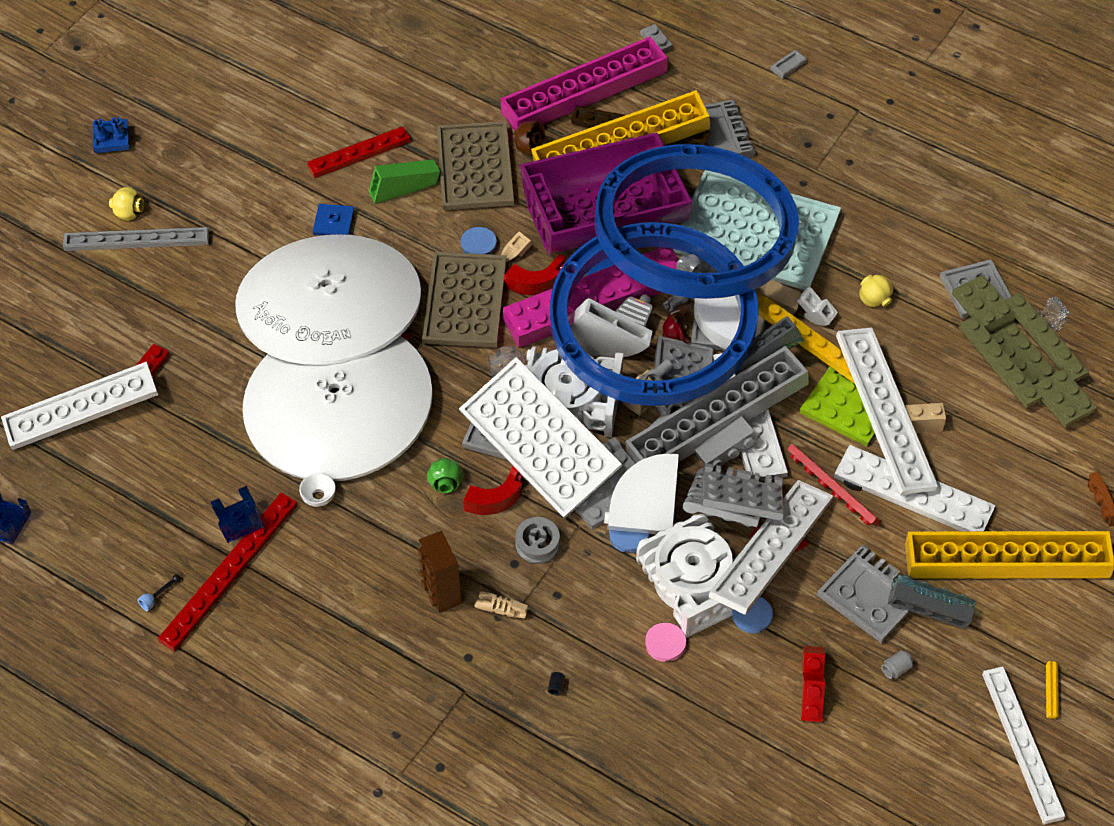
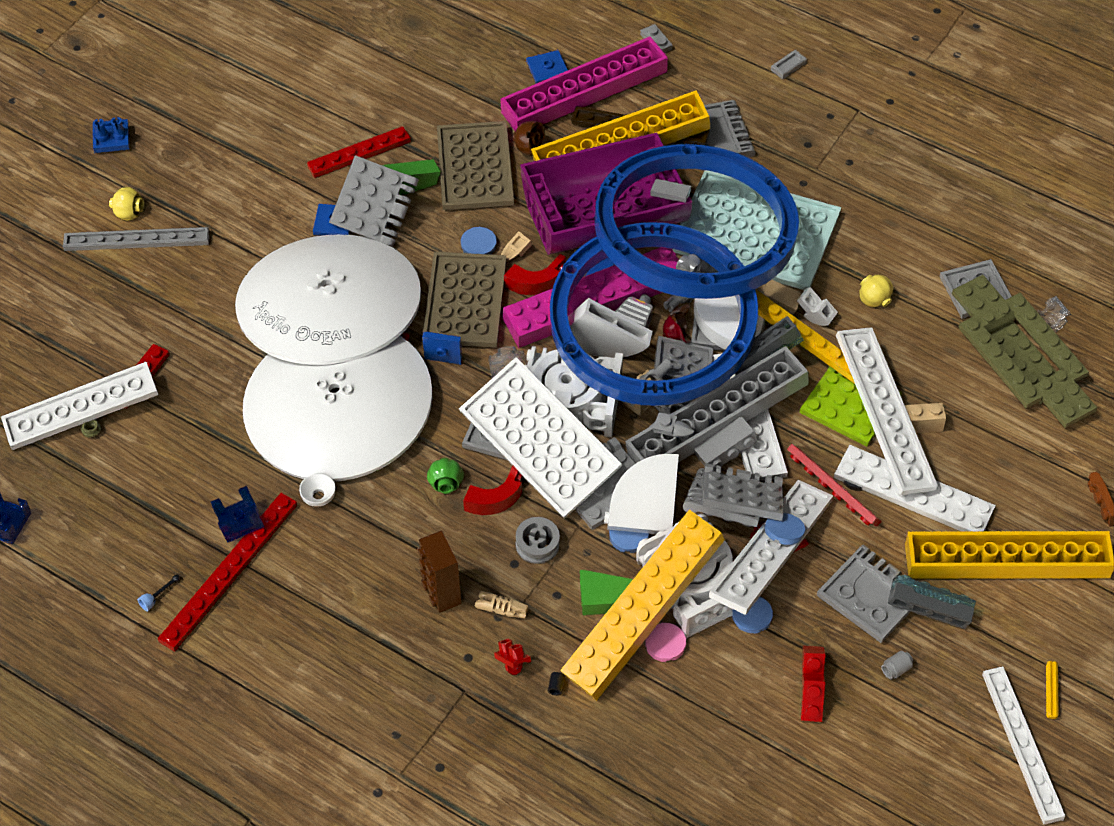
(94, 425): none -> olive plate
(370, 200): none -> light grey hinge
(442, 347): none -> blue plate
(511, 656): none -> red hips
(546, 65): none -> blue plate
(600, 591): none -> bright green slope
(642, 604): none -> yellow brick
(670, 190): none -> light grey tile
(671, 426): none -> light grey plate
(787, 531): none -> medium blue tile

